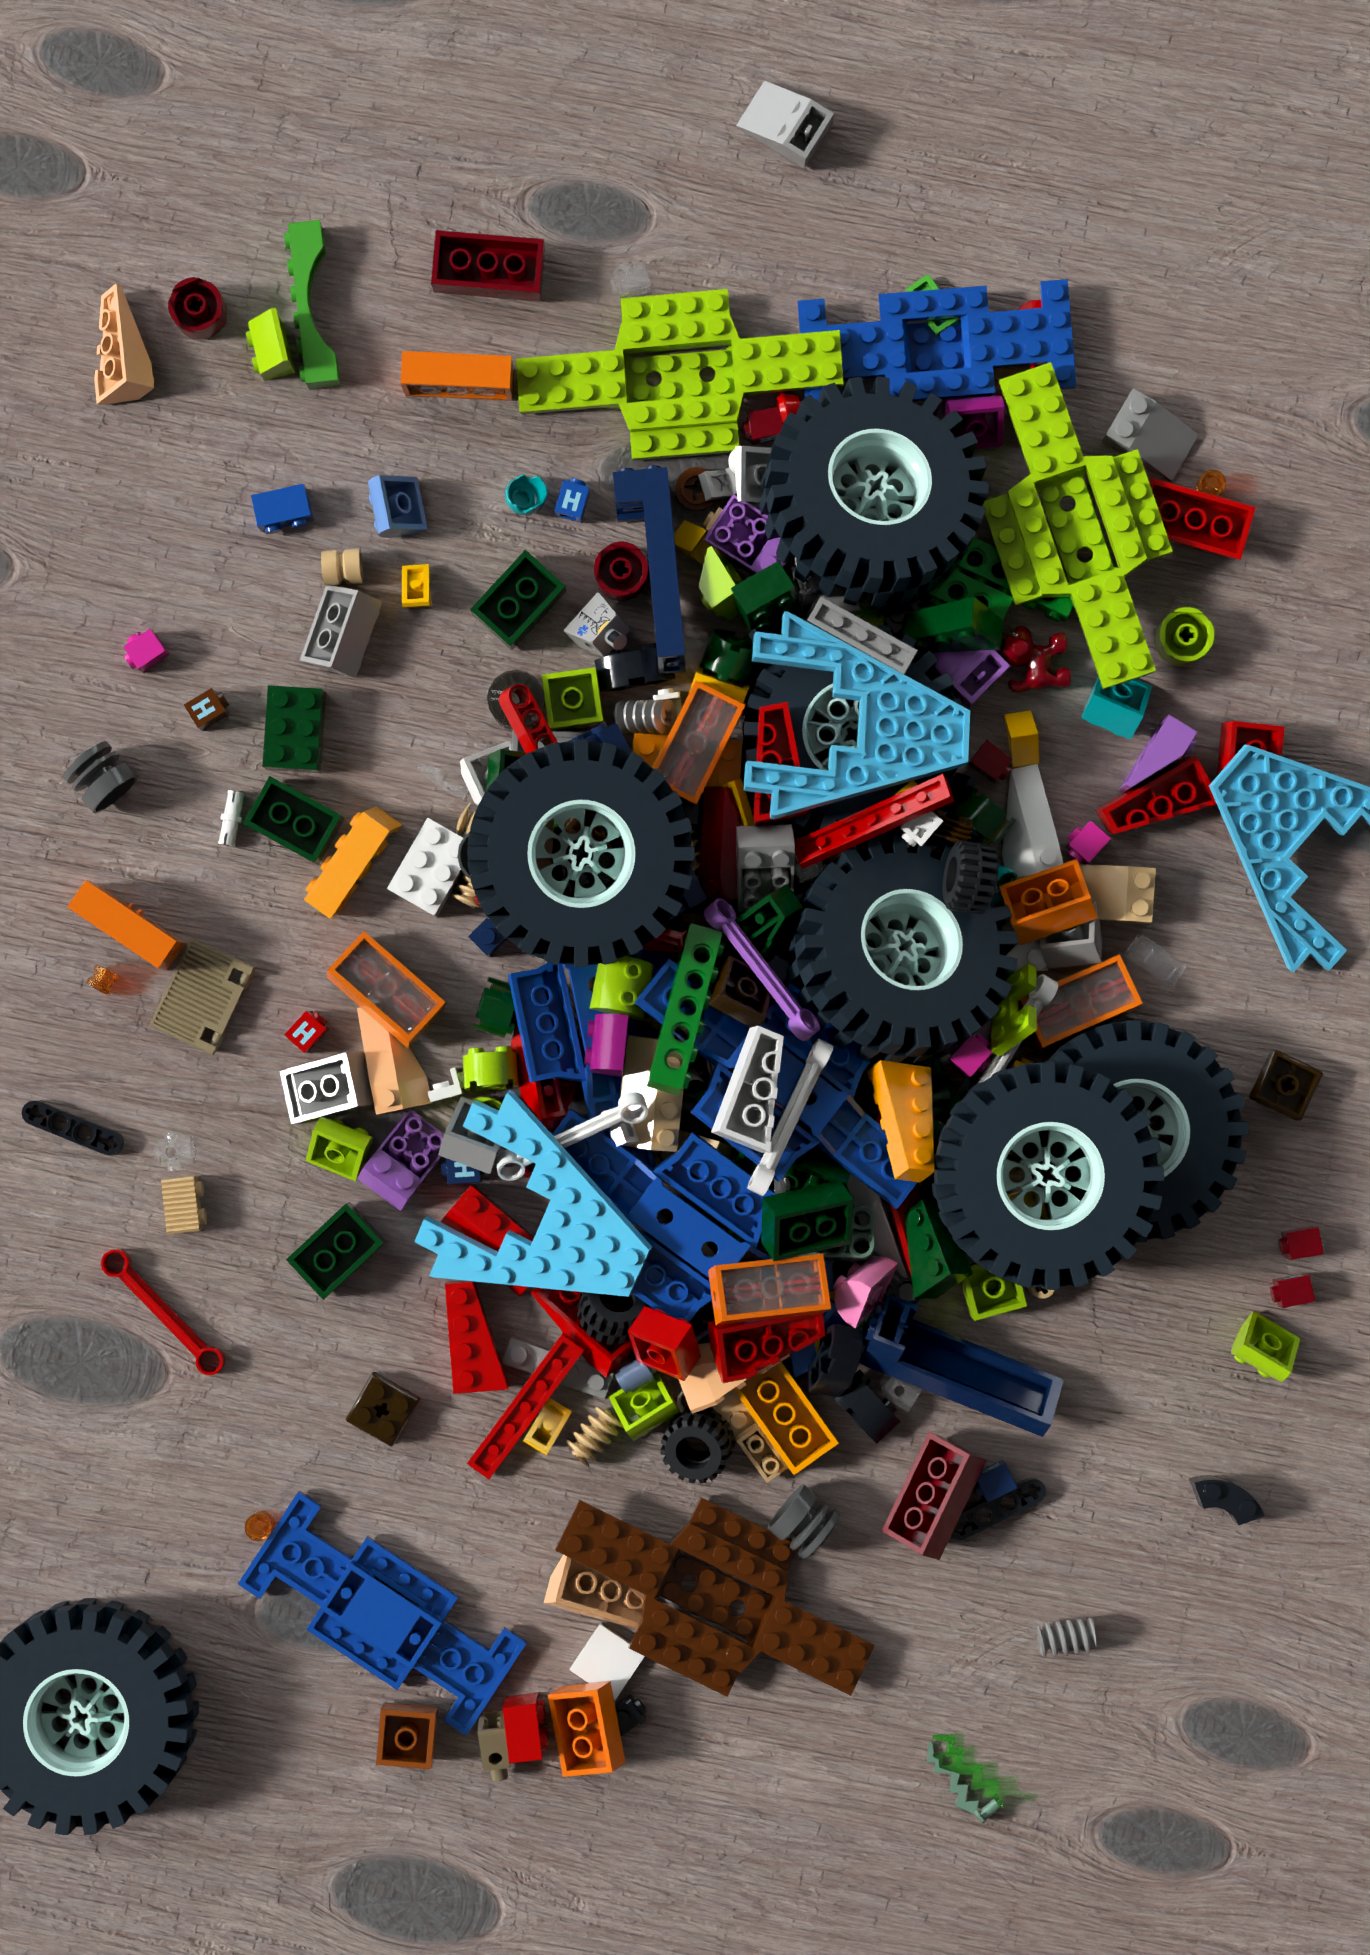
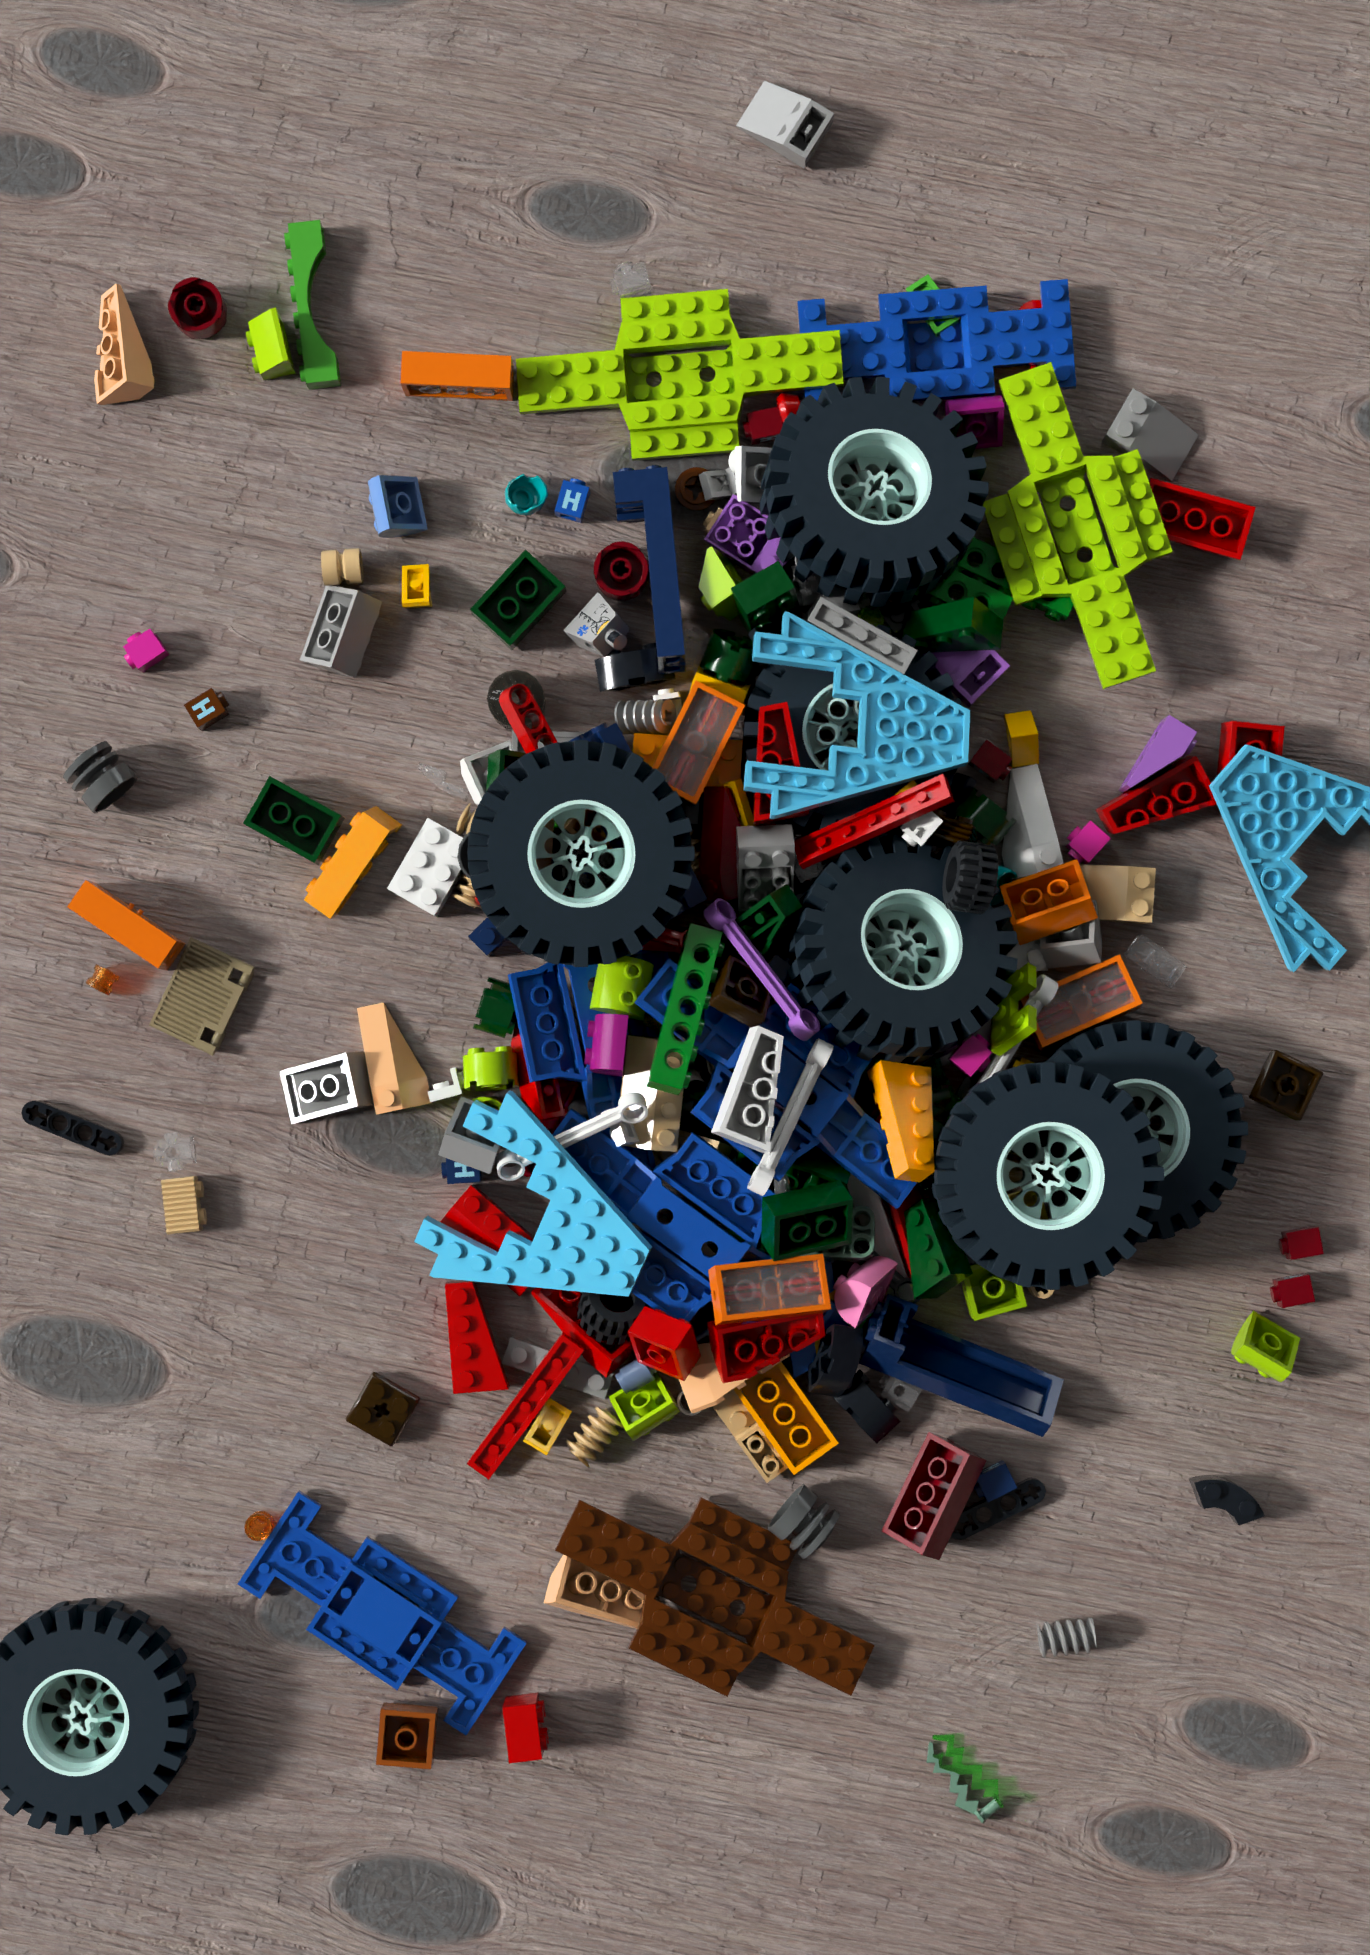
(162, 1311): red piece -> none
(231, 818): white pin -> none
(282, 508): blue brick -> none
(294, 729): dark green brick -> none
(307, 1030): red brick -> none
(336, 1250): dark green brick -> none
(338, 1147): lime brick -> none
(385, 989): clear brick -> none
(403, 1160): medium lavender slope -> none
(488, 265): dark red brick -> none
(493, 1744): dark tan torso -> none
(572, 699): lime brick -> none
(586, 1729): orange brick -> none
(607, 1659): white tile -> none
(630, 1713): black bracket -> none
(689, 1462): black tyre -> none
(690, 540): yellow slope -> none
(1020, 650): dark red animal -> none
(1117, 707): teal slope -> none
(1196, 627): lime brick -> none
(1214, 480): clear orange wheel -> none

